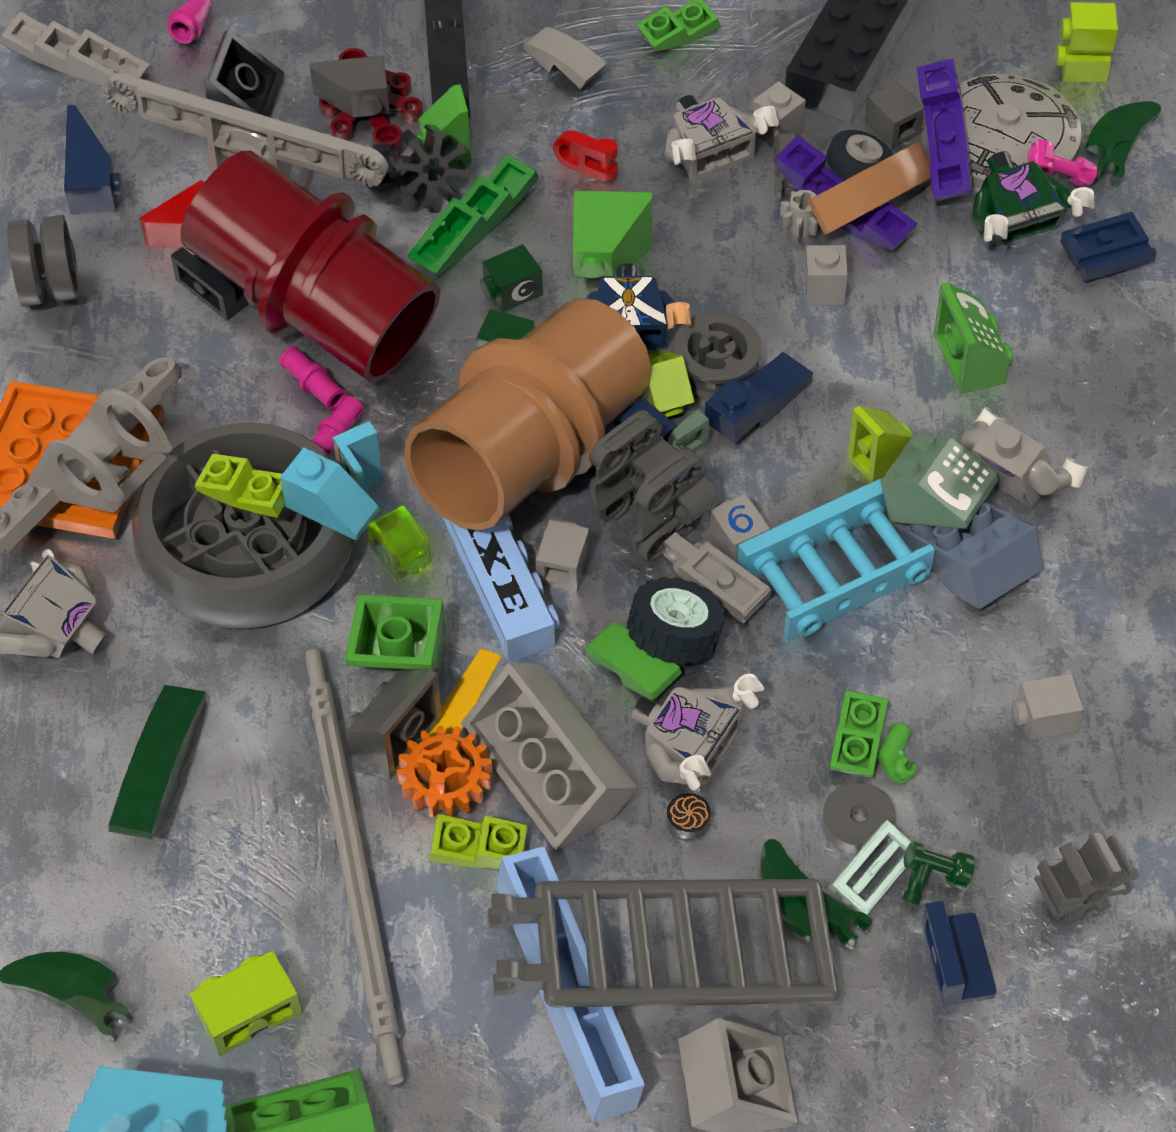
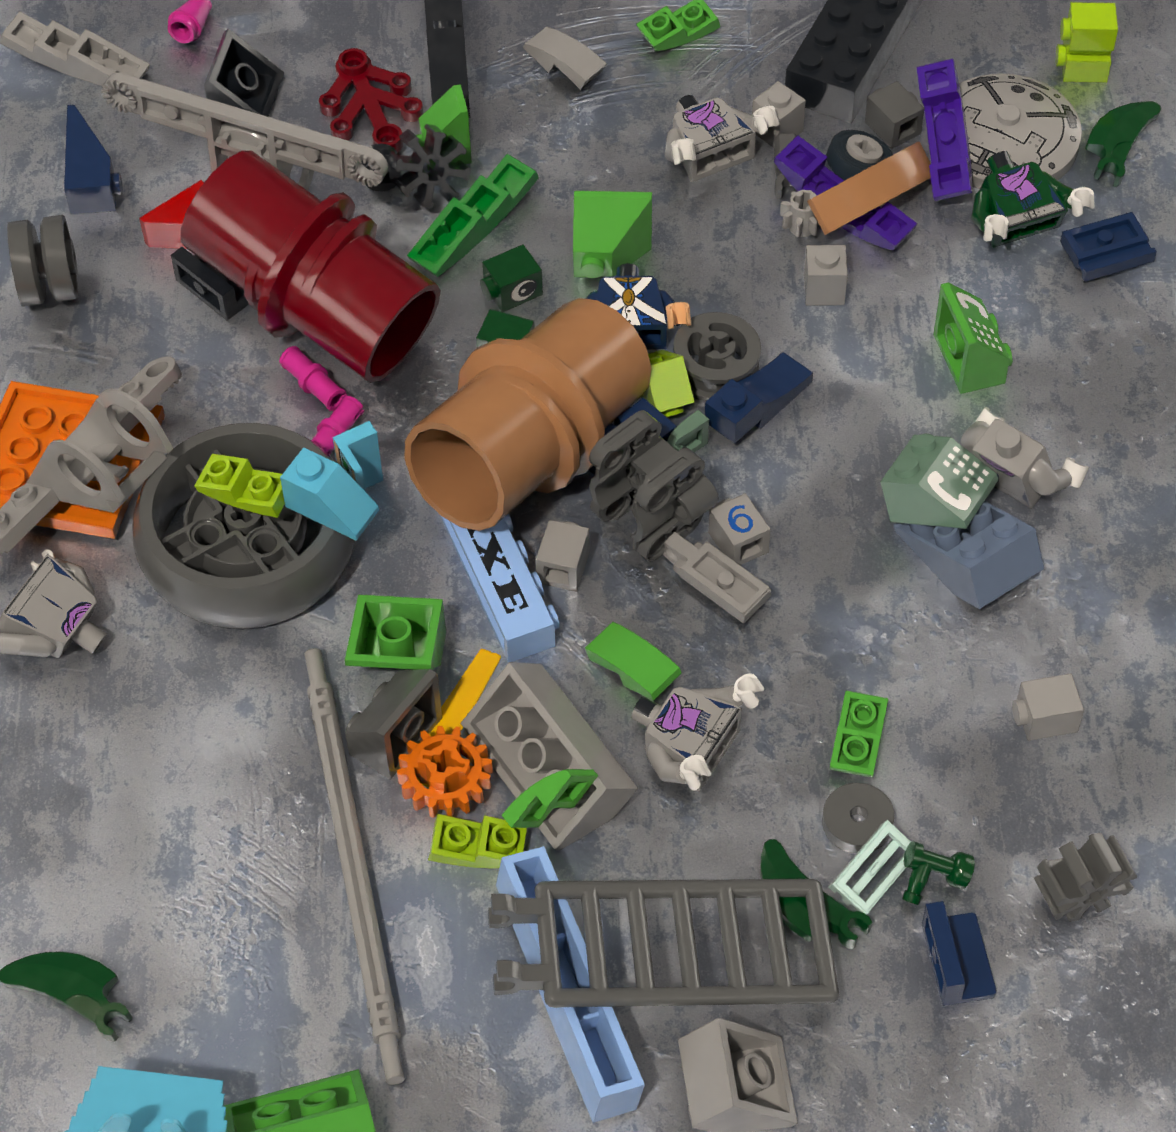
(157, 762): dark green slope -> none
(245, 1001): lime brick -> none
(352, 85): dark grey slope -> none
(400, 543): clear neon green brick -> none
(554, 791): none -> bright green slope
(587, 155): red plate -> none
(675, 620): black wheel -> none
(688, 816): tile -> none
(834, 522): medium azure fence -> none
(875, 441): lime slope -> none
(892, 756): bright green arm -> none
(1079, 171): dark pink bar -> none

